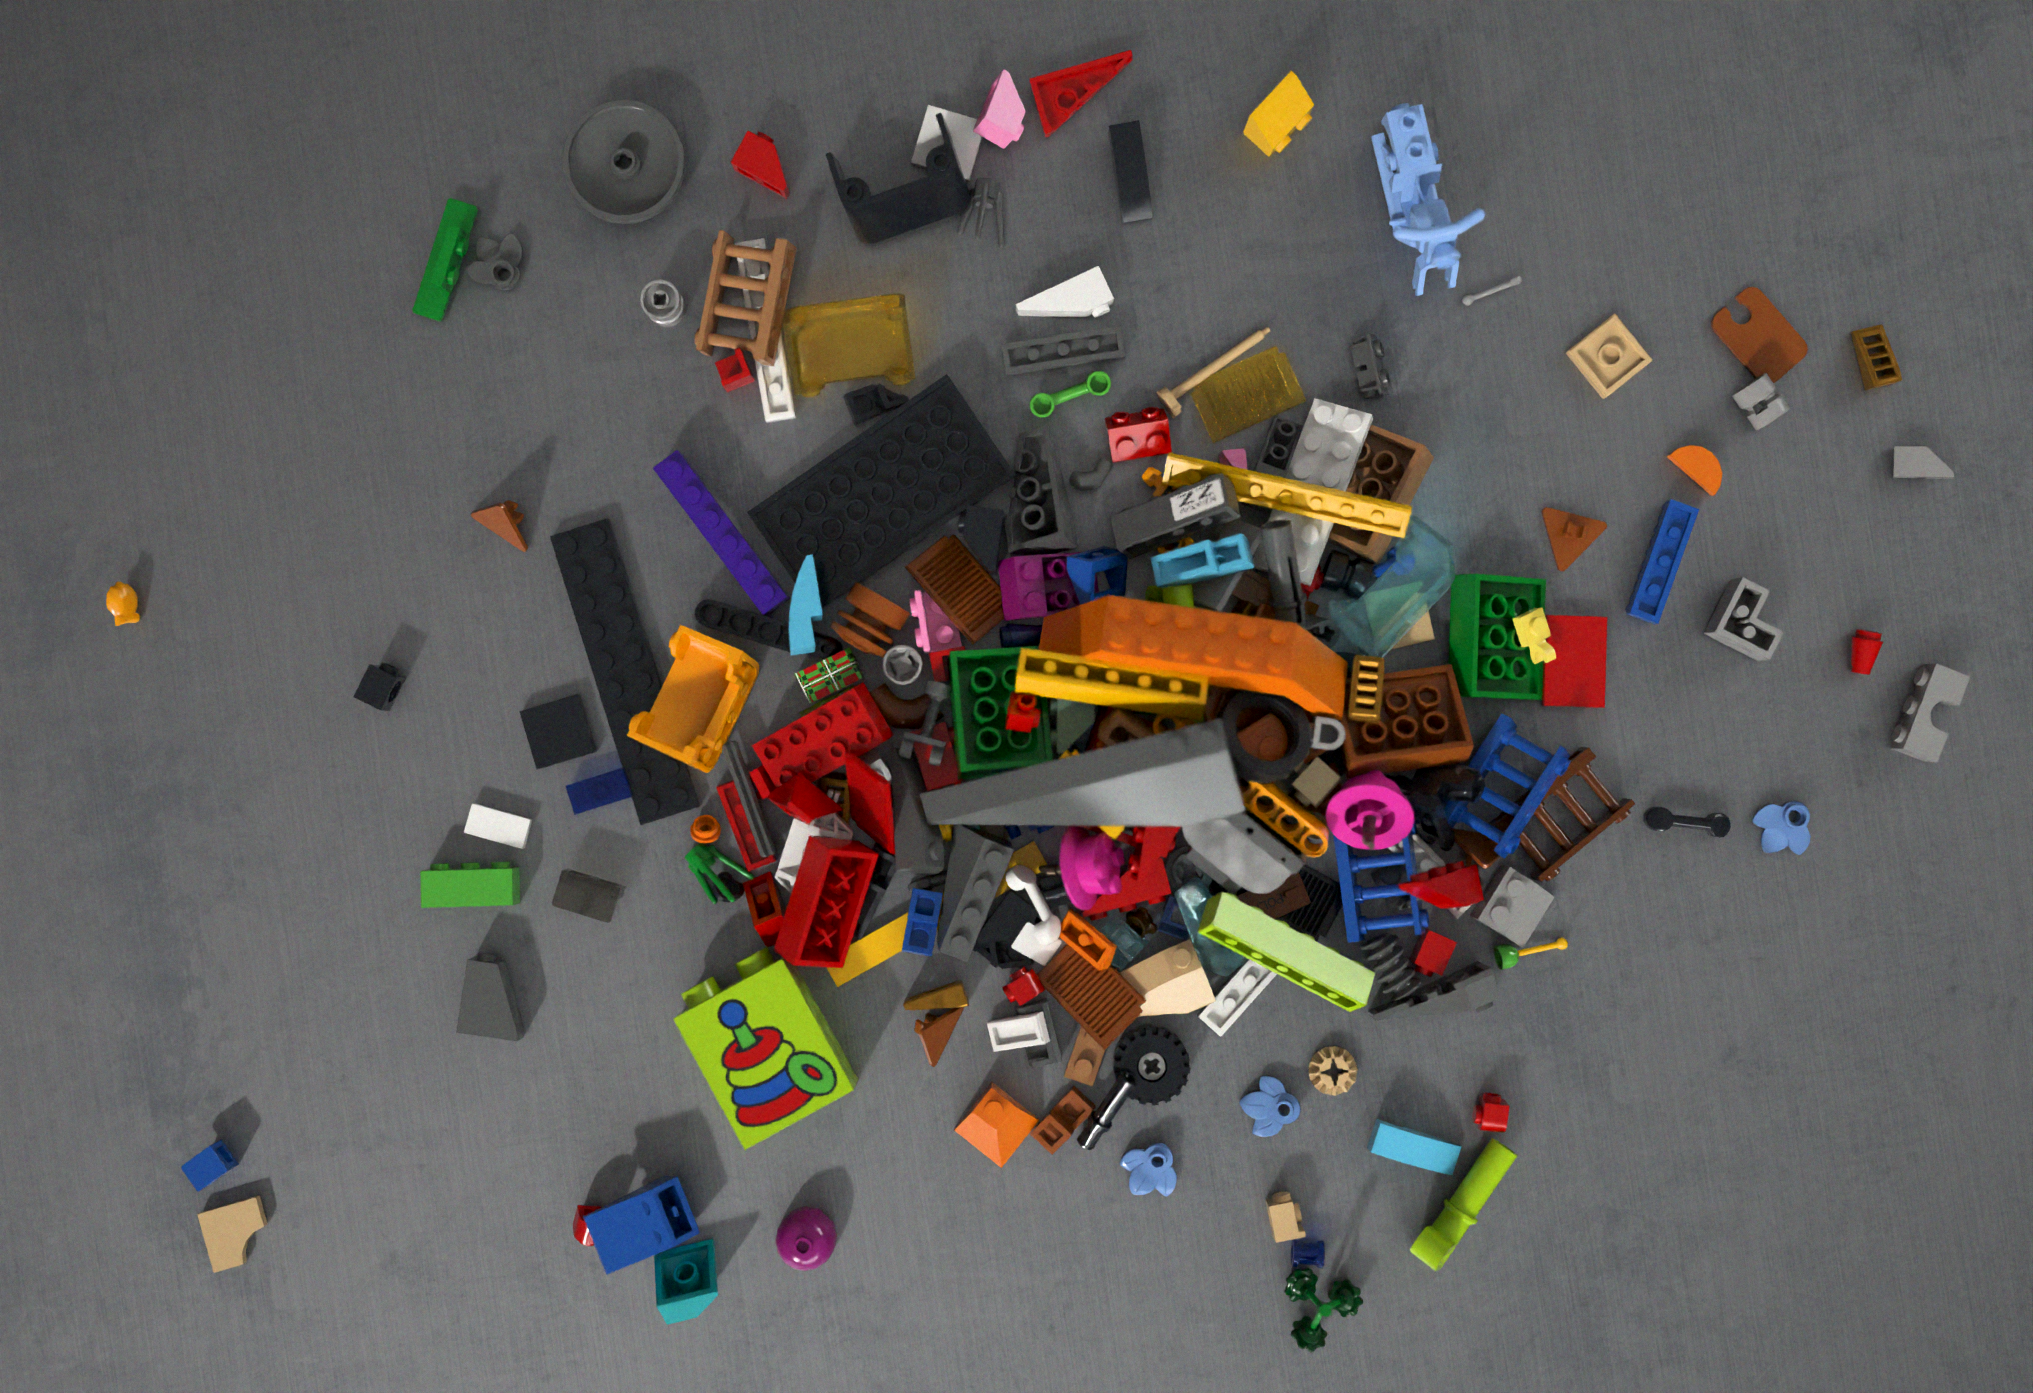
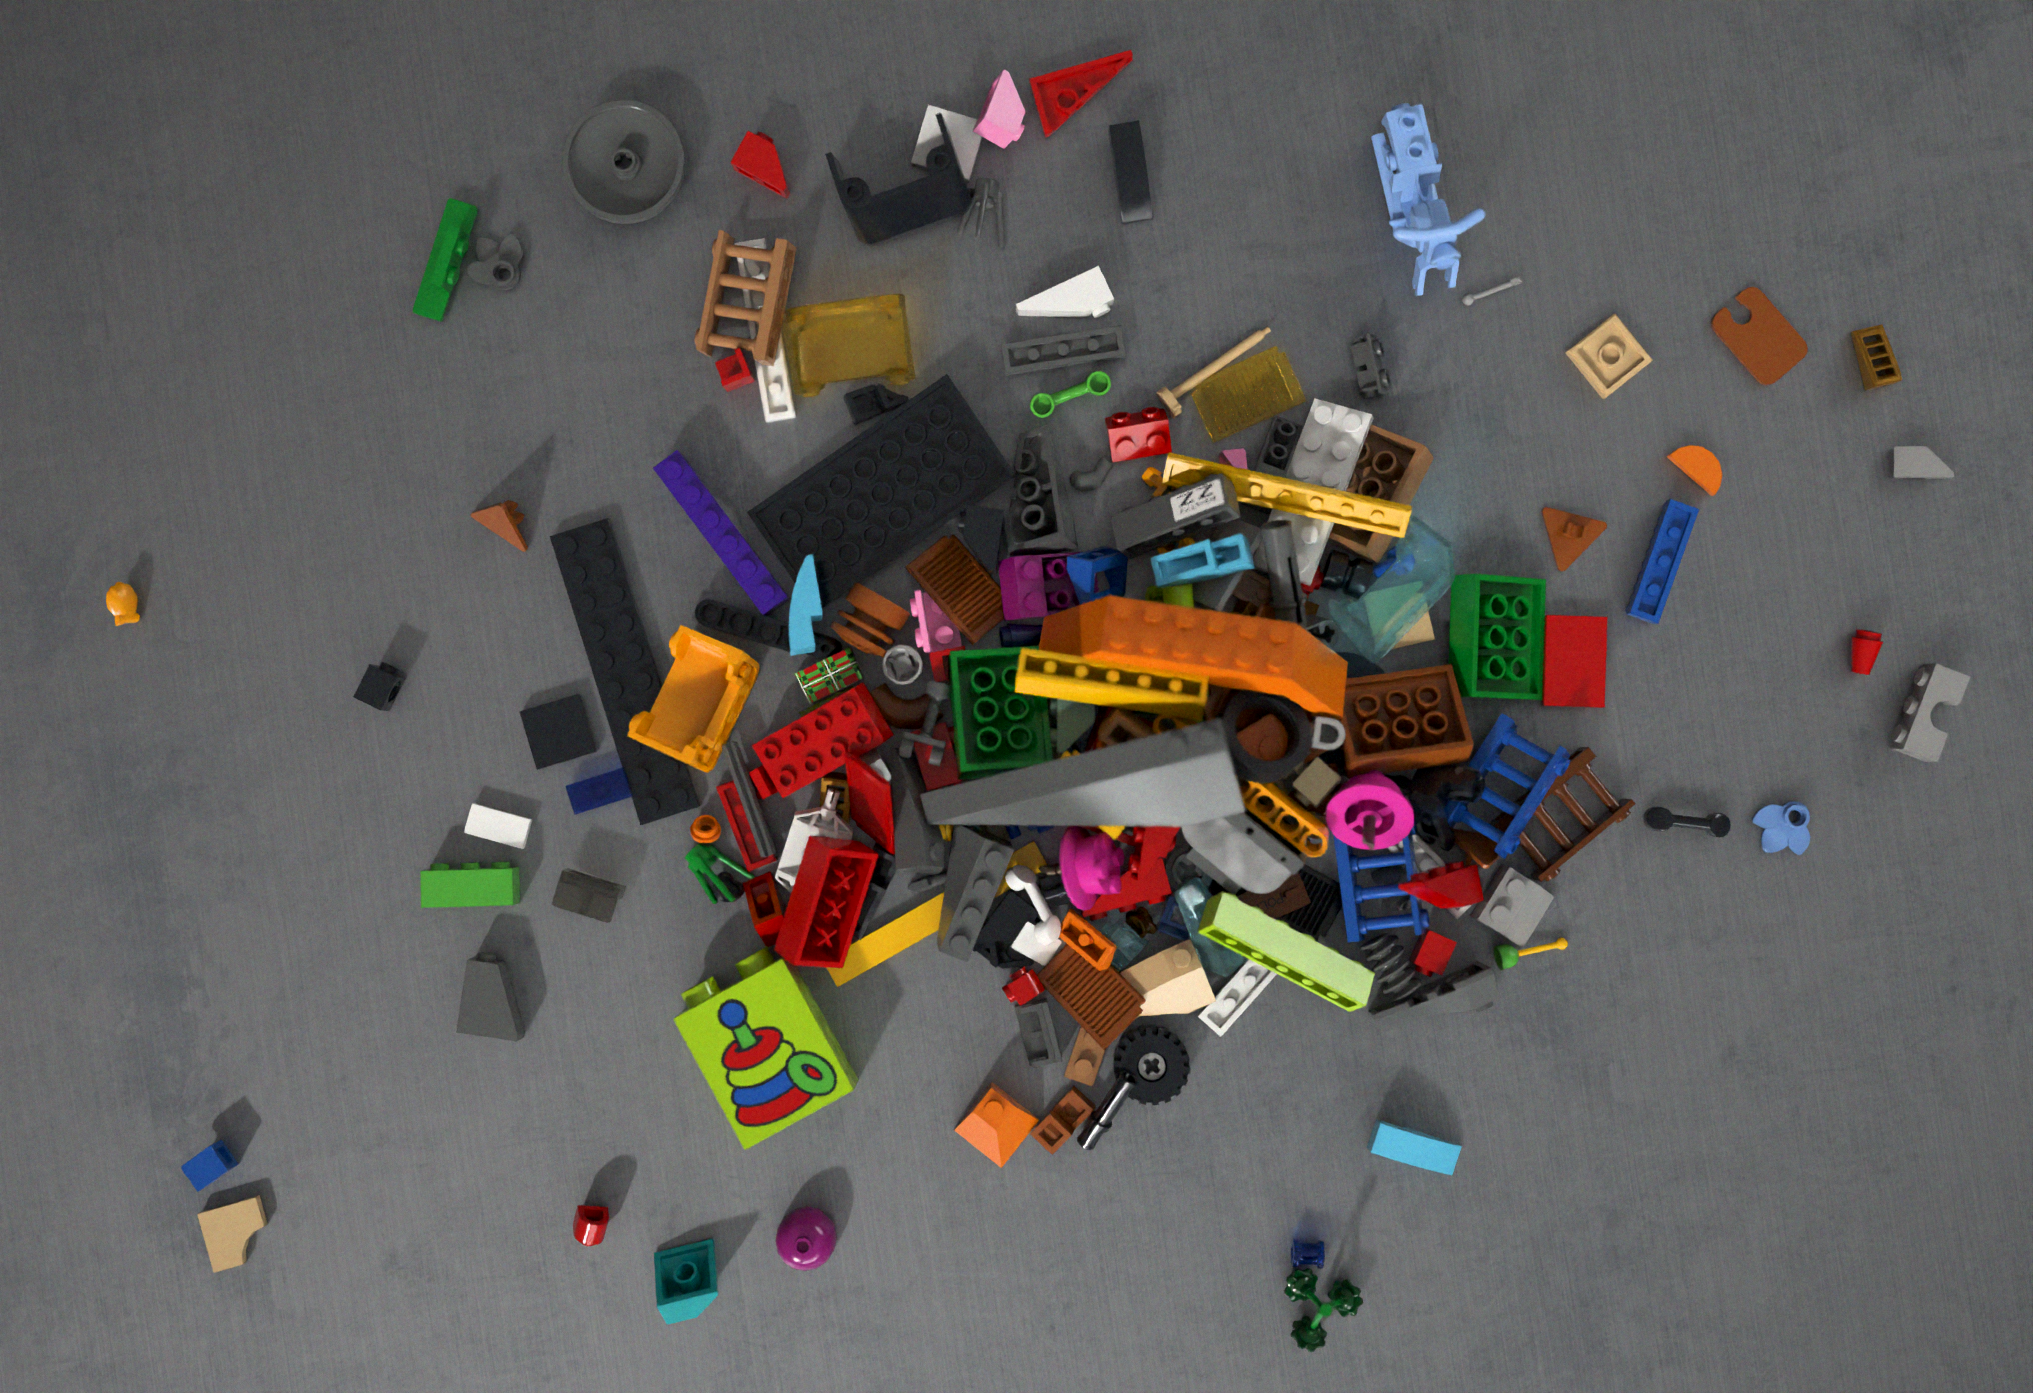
(641, 1224): blue slope -> none
(663, 303): light grey wheel -> none
(803, 800): red slope -> none
(922, 922): blue slope -> none
(936, 1032): dark orange piece -> none
(946, 996): pearl gold slope -> none
(1018, 1031): white tile -> none
(1022, 712): red plate -> none
(1150, 1174): medium blue plate -> none
(1265, 1107): medium blue plate -> none
(1279, 116): yellow slope -> none
(1284, 1217): tan brick -> none
(1322, 1061): tan gear -> none
(1366, 669): pearl gold slope -> none
(1440, 1239): lime piece -> none
(1491, 1113): red plate -> none
(1532, 632): light yellow plate -> none
(1737, 622): light grey brick -> none
(1756, 391): light grey wheel -> none

